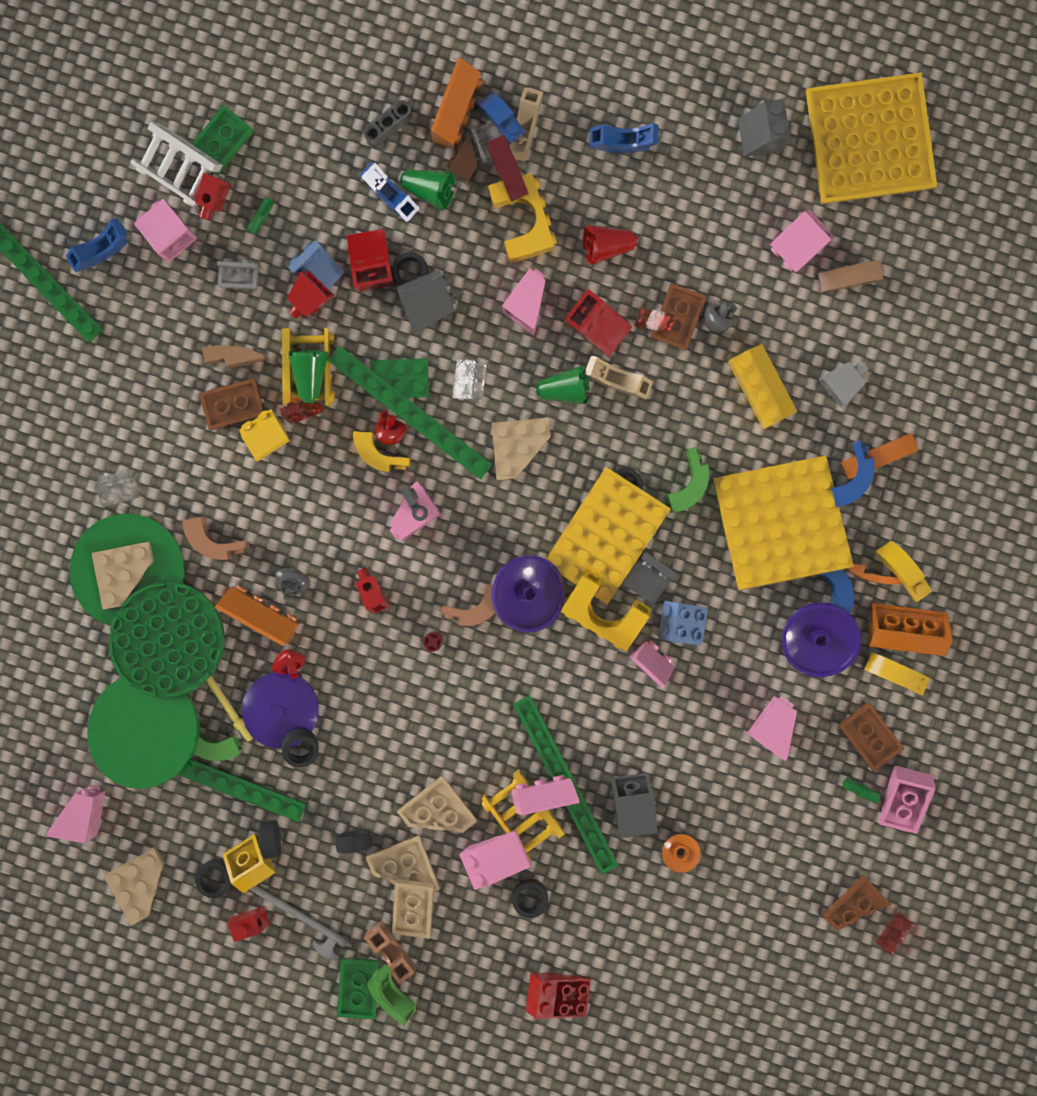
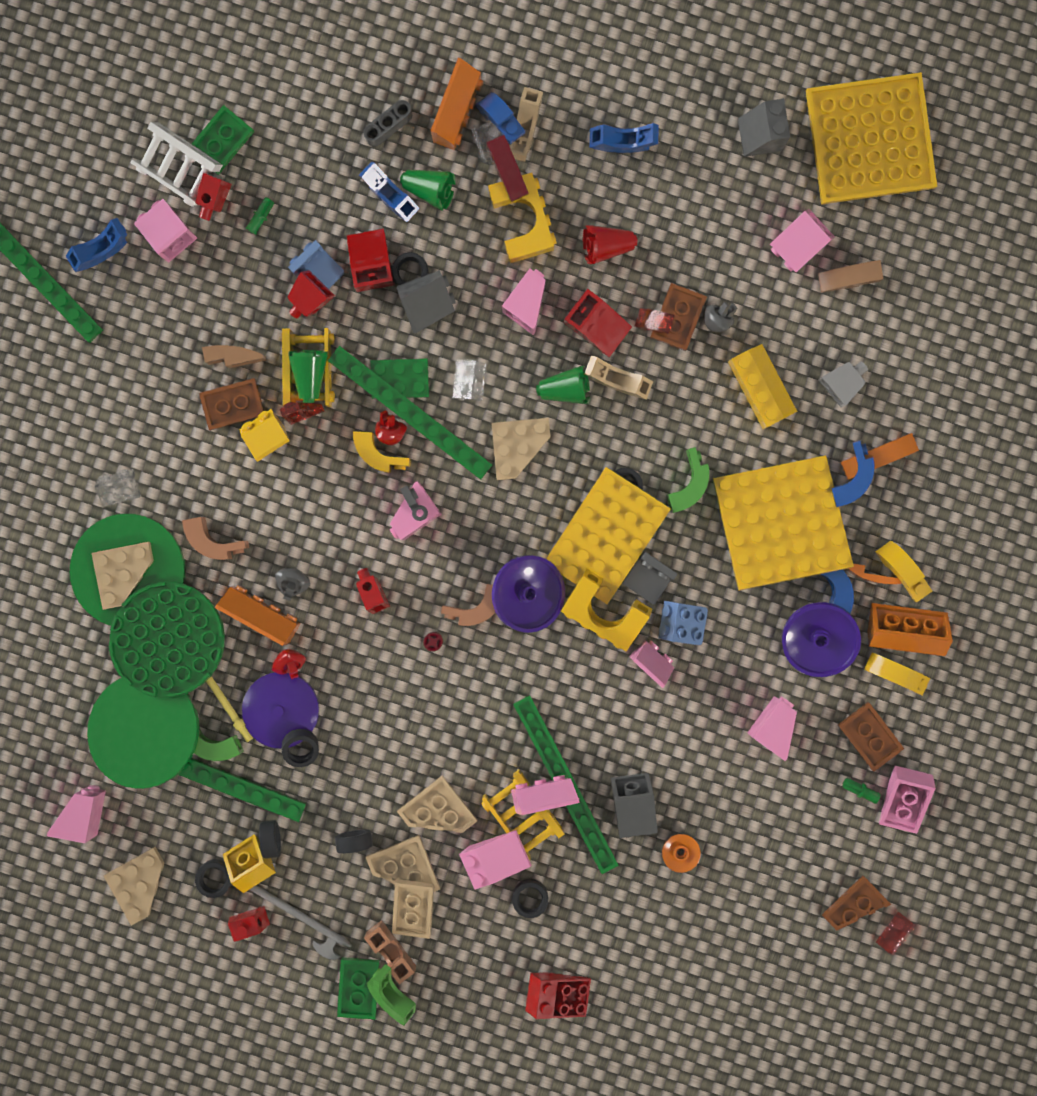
(237, 275): light grey bracket -> none
(464, 164): reddish brown slope -> none

